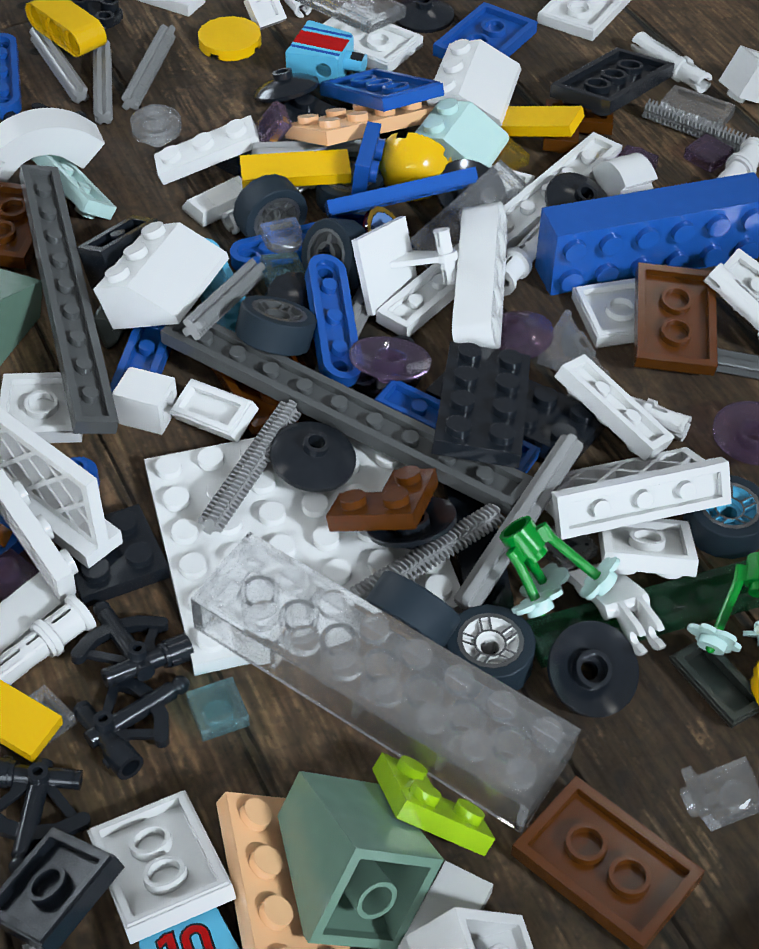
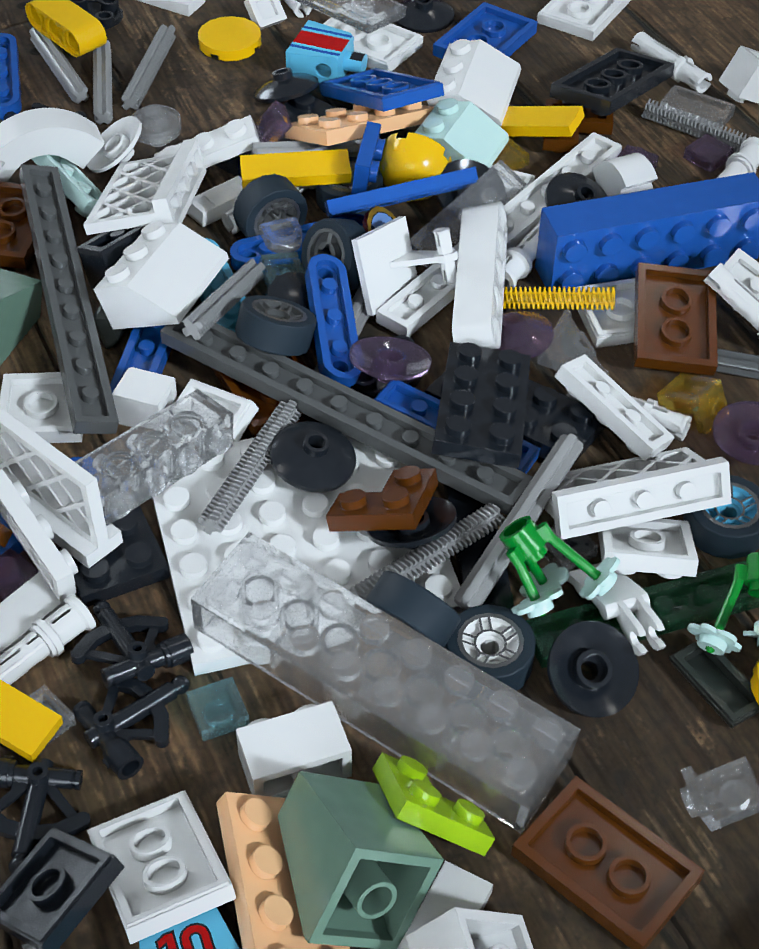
(118, 145): none -> white dish
(149, 191): none -> white fence
(158, 452): none -> clear brick
(282, 746): none -> white brick
(533, 299): none -> yellow axle
(694, 395): none -> clear yellow bracket

